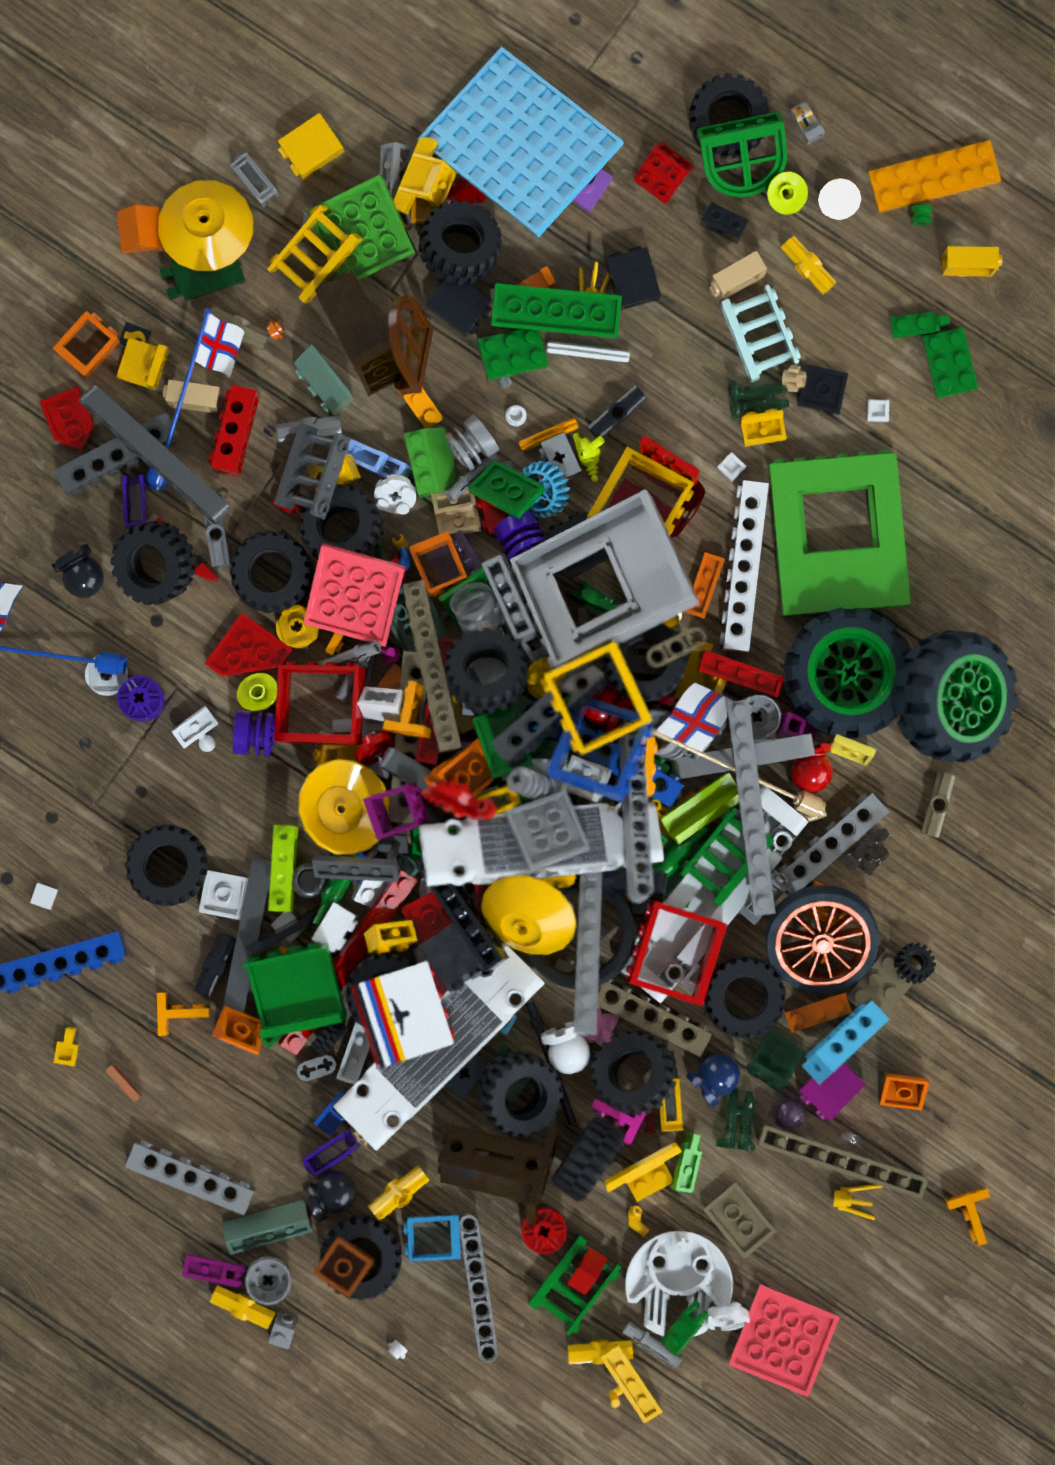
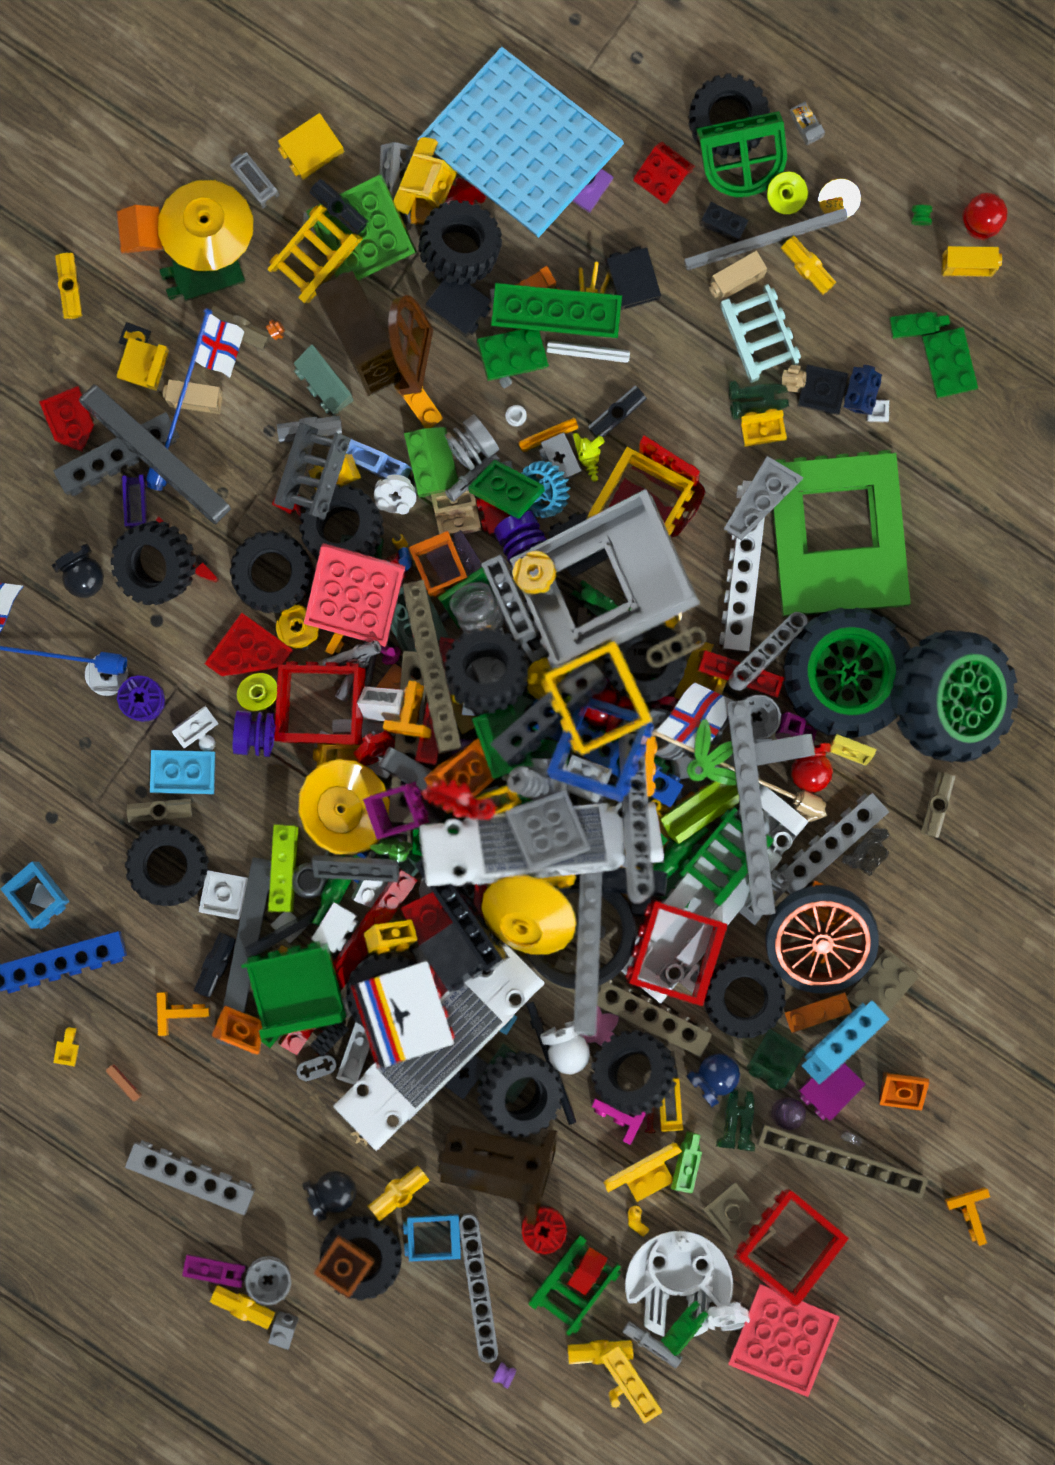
(22, 878): none -> dark azure window
(67, 272): none -> yellow piece
(87, 370): orange window -> none
(173, 809): none -> dark tan piece
(182, 772): none -> medium azure plate
(217, 548): light grey piece -> none
(235, 398): red brick -> none
(266, 1227): sand green panel -> none
(329, 197): none -> black piece
(330, 1117): blue panel -> none
(330, 1153): dark purple window -> none
(393, 847): none -> bright green plate
(397, 1350): white plate -> none
(504, 1375): none -> medium lavender wheel
(540, 582): none -> yellow plate
(588, 1159): black tyre -> none
(705, 583): orange plate -> none
(708, 762): none -> bright green plant
(731, 466): white tile -> none
(763, 658): none -> light grey beam
(764, 493): none -> light grey wing
(766, 239): none -> light grey tile
(817, 1268): none -> red window
(843, 1199): yellow plant -> none
(862, 390): none -> dark blue brick
(922, 956): black tyre -> none
(934, 176): light orange plate -> none
(985, 216): none -> red tile

